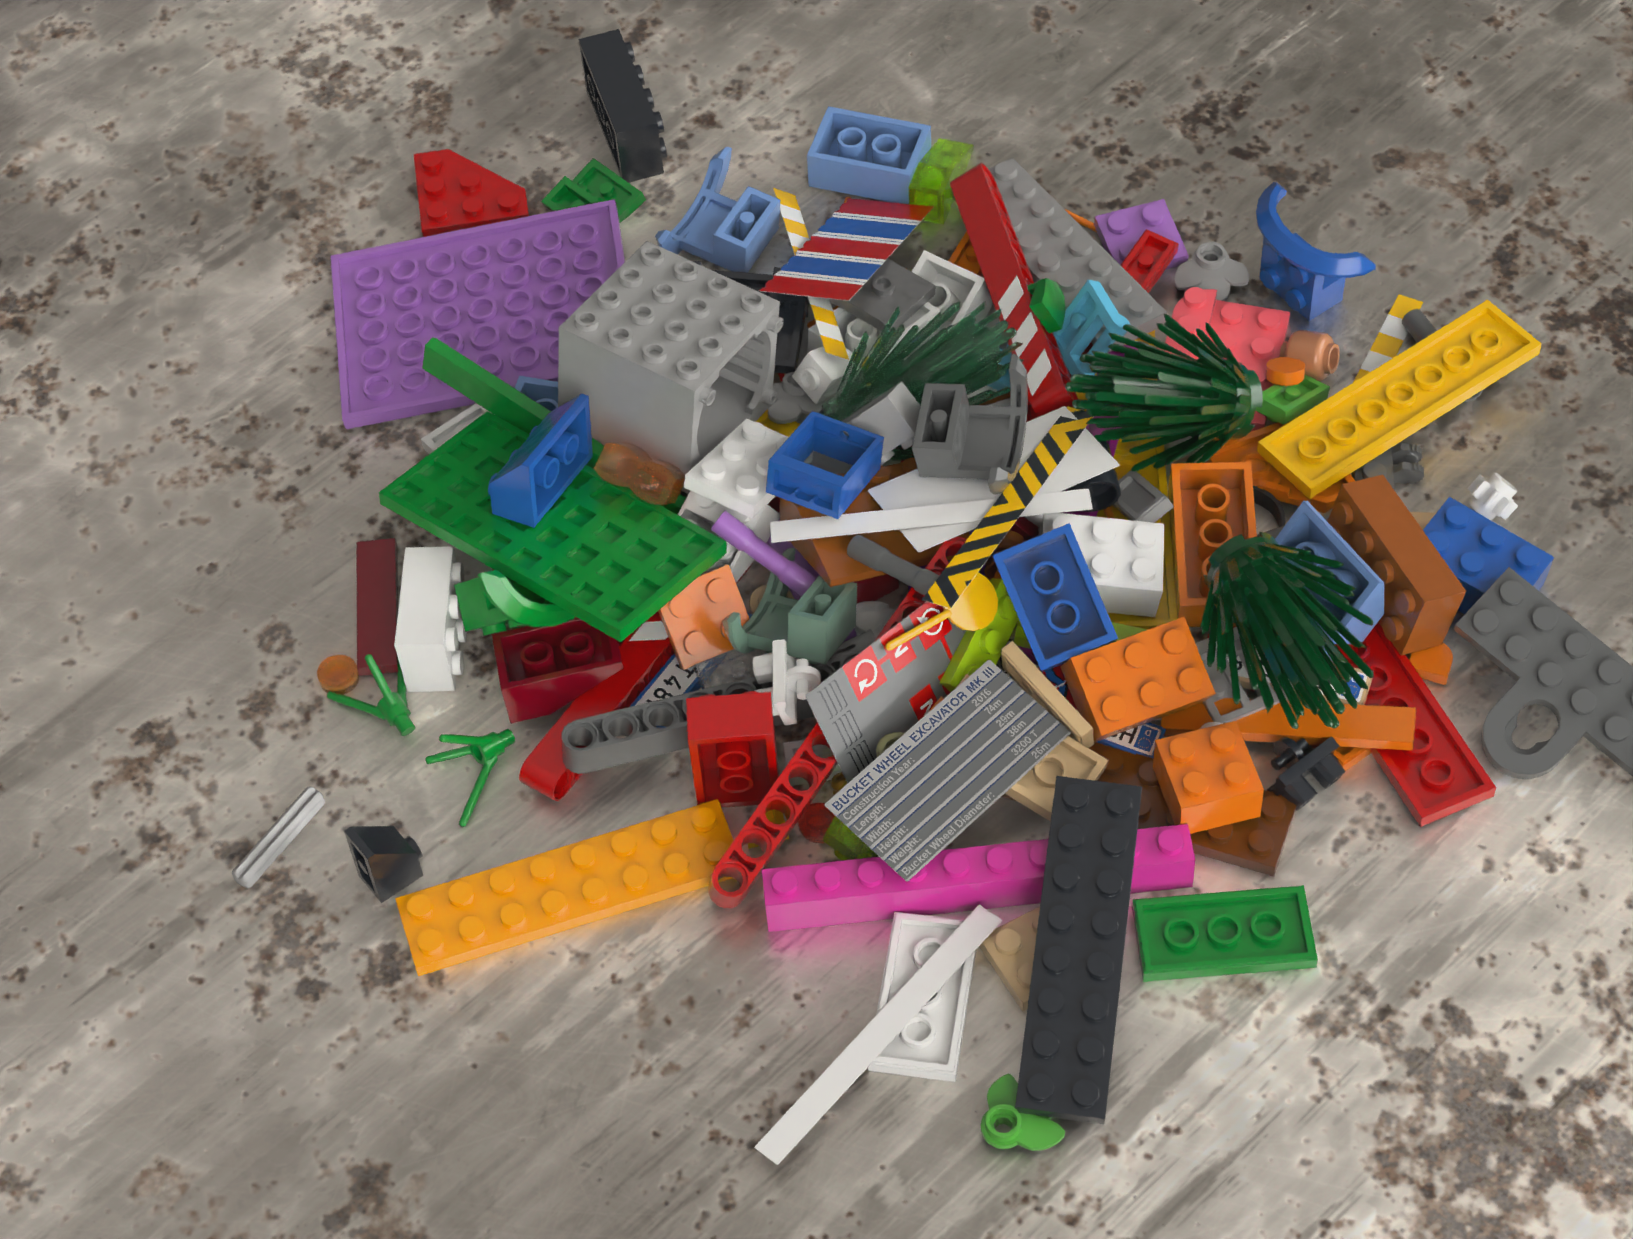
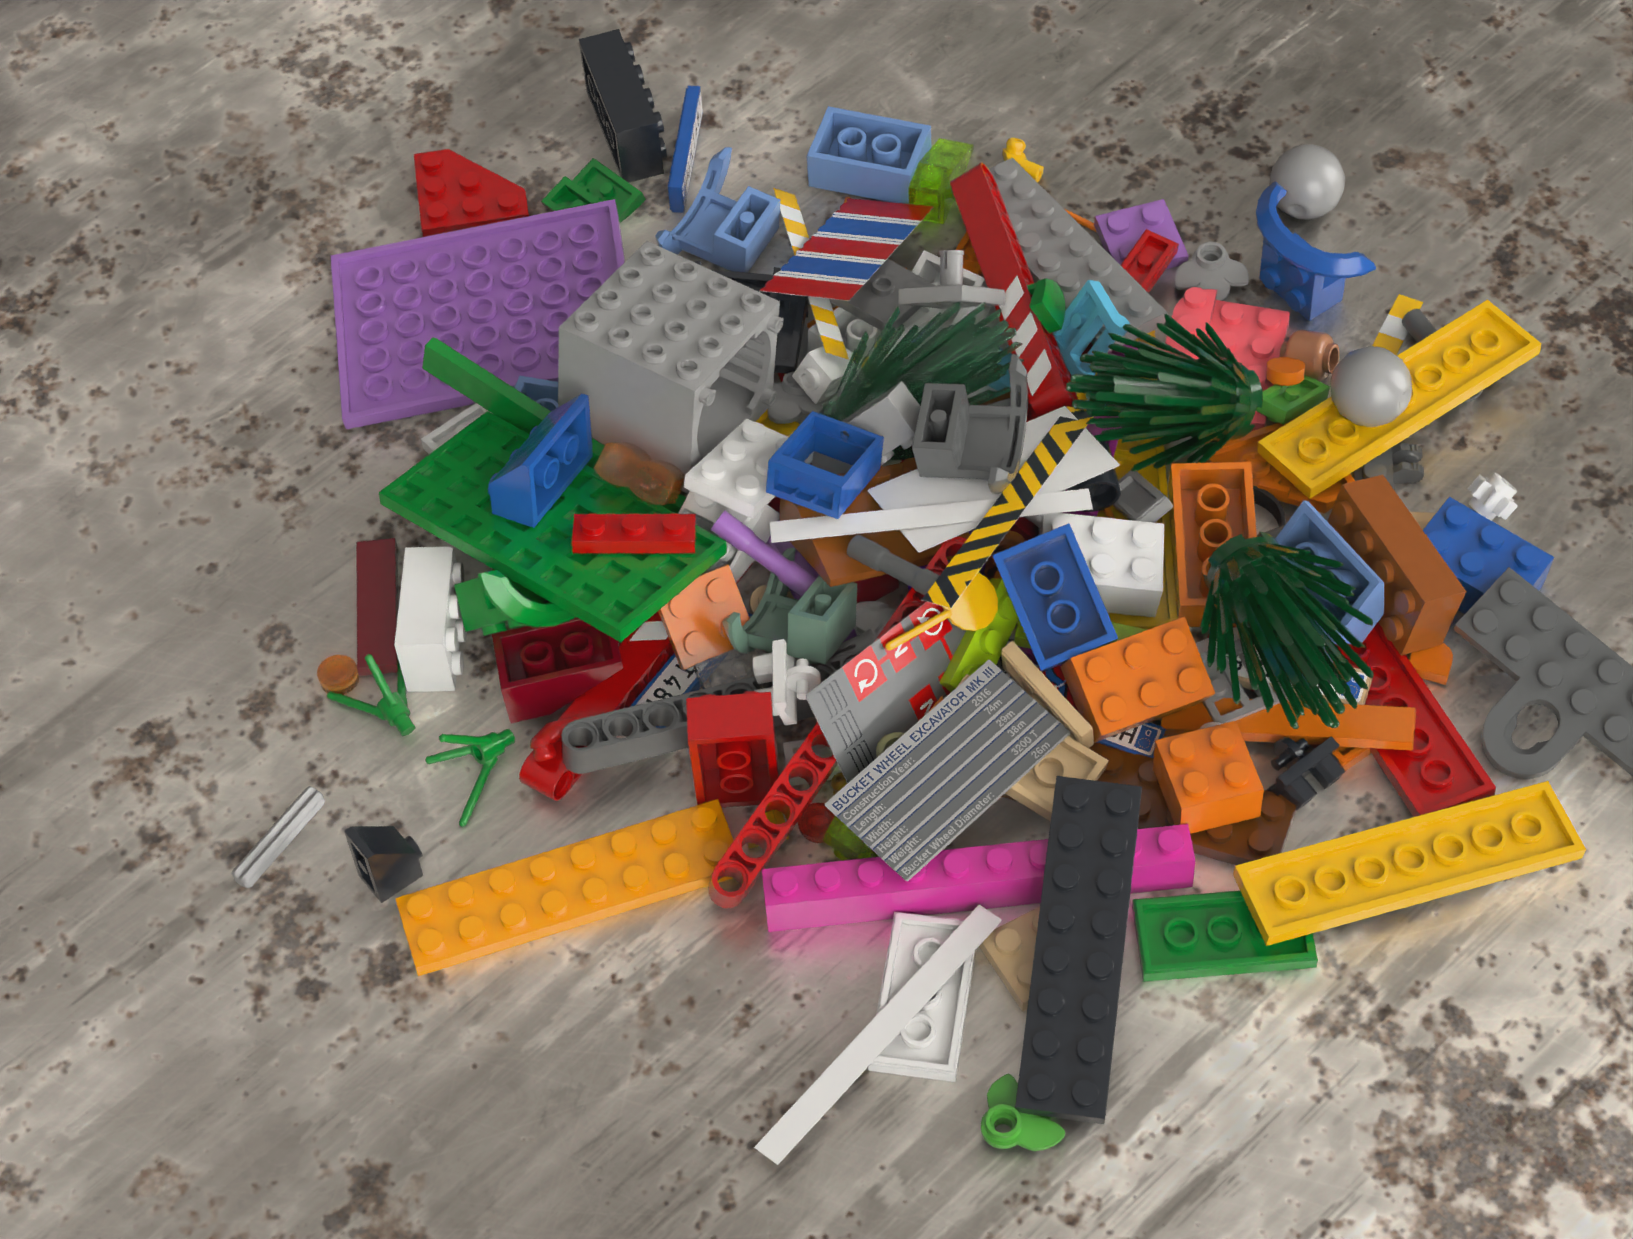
(551, 733): none -> red arm
(634, 533): none -> red plate
(685, 149): none -> blue tile
(951, 288): none -> light grey tile
(1014, 149): none -> yellow arm
(1311, 179): none -> light grey piece
(1371, 386): none -> light grey piece
(1407, 862): none -> yellow plate

